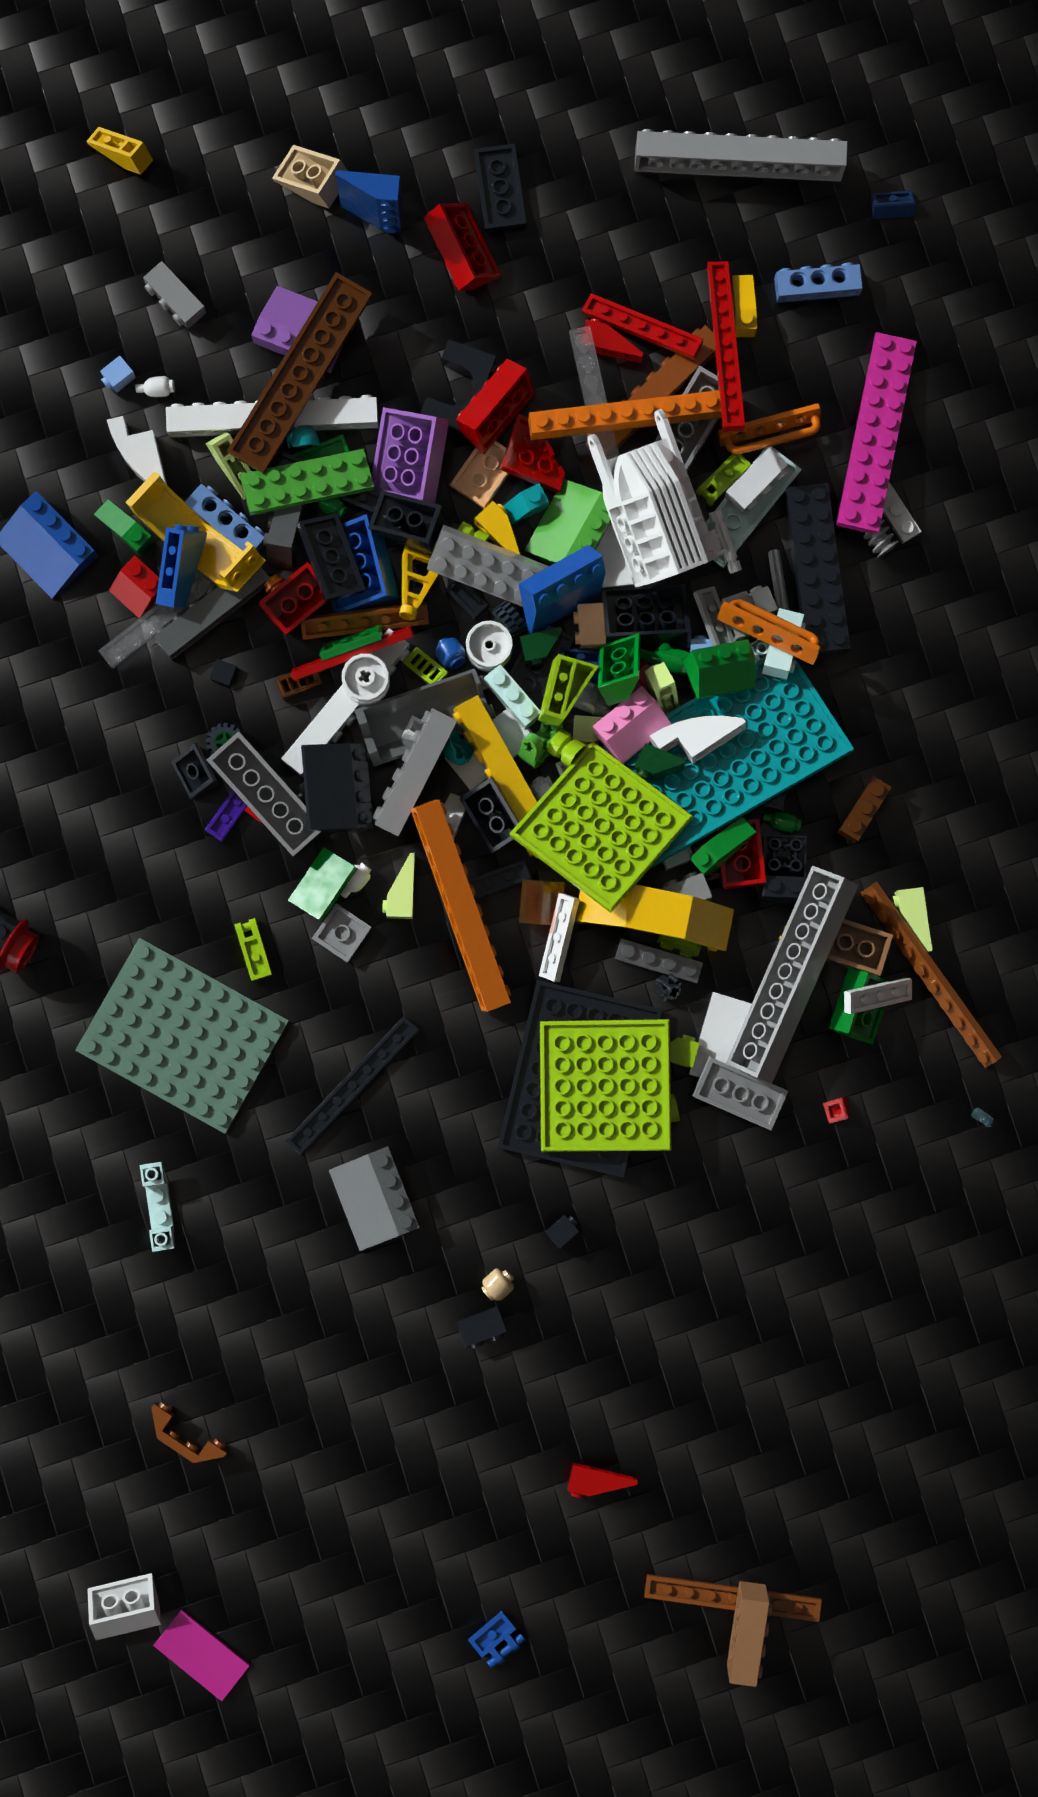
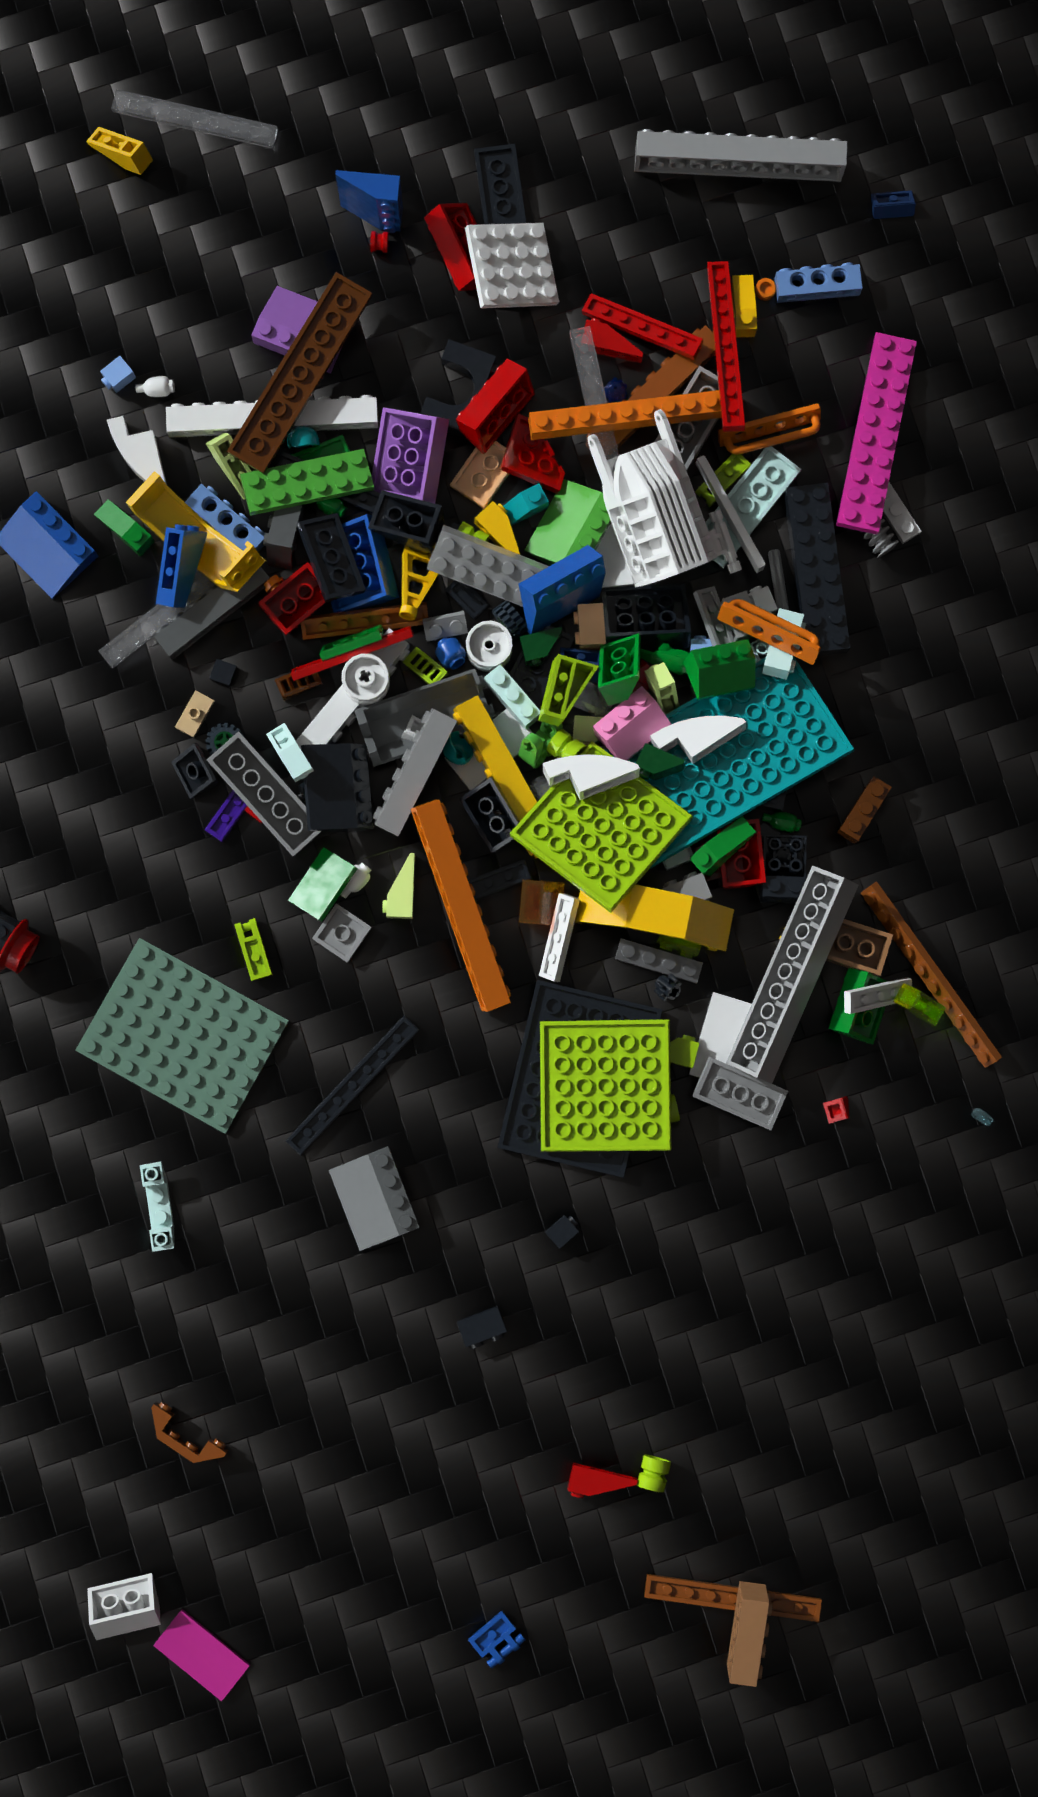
(136, 587): red slope -> none
(174, 295): light grey brick -> none
(194, 118): none -> clear plate
(194, 714): none -> tan plate
(290, 752): none -> light aqua slope
(310, 175): tan slope -> none
(379, 241): none -> red wheel
(445, 626): none -> light grey plate
(455, 812): white slope -> none
(498, 1284): tan head -> none
(511, 265): none -> white plate
(590, 772): none -> white slope
(615, 394): none -> clear blue animal
(653, 1473): none -> lime wheel
(730, 514): none -> white tile
(757, 481): white brick -> none
(765, 289): none -> orange tile
(912, 908): yellowish green slope -> none
(919, 1004): none -> clear neon green brick

